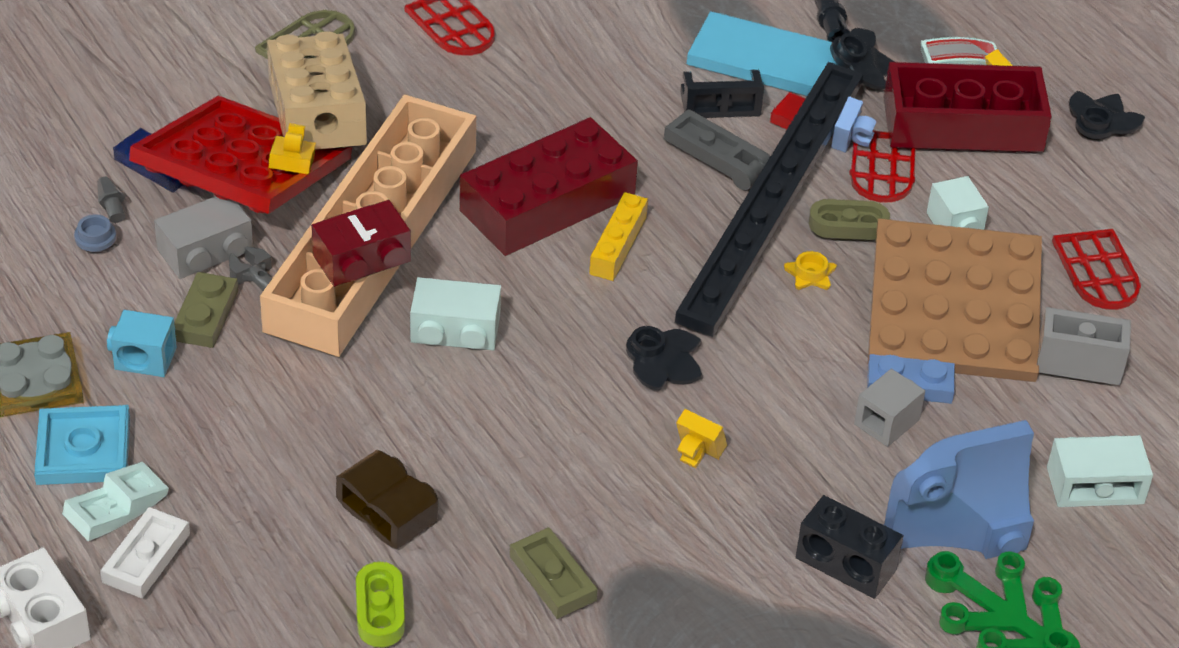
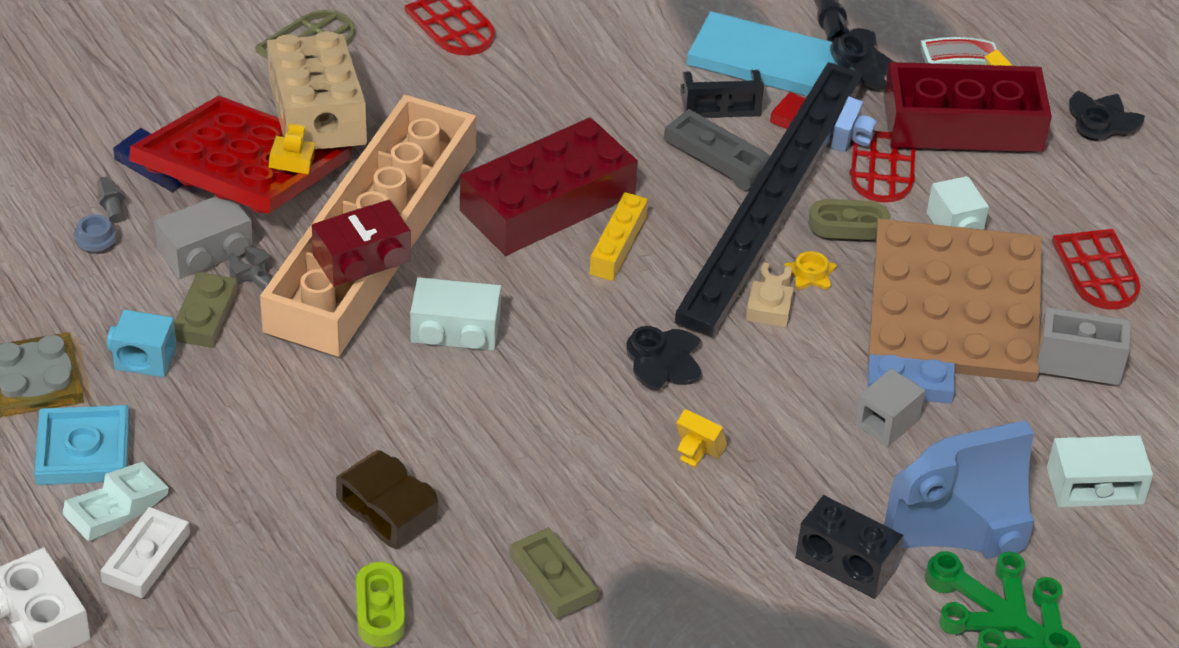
(770, 298): none -> tan plate

